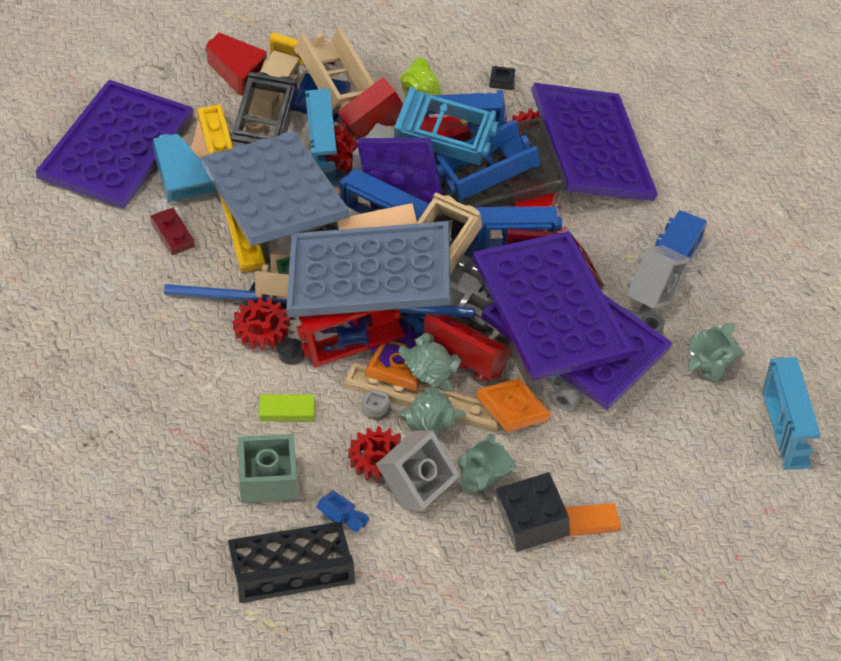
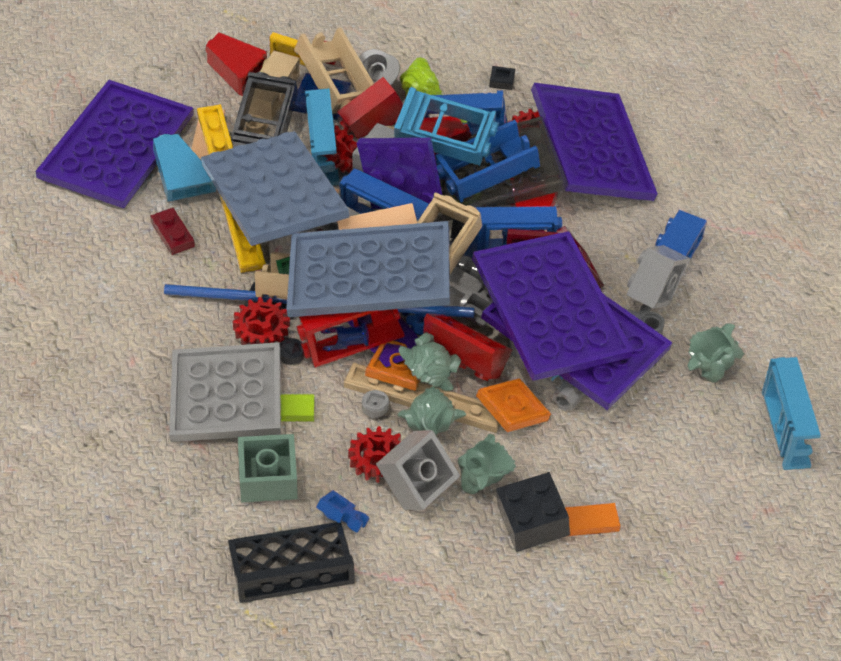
(225, 392): none -> light grey plate
(380, 65): none -> light grey piece

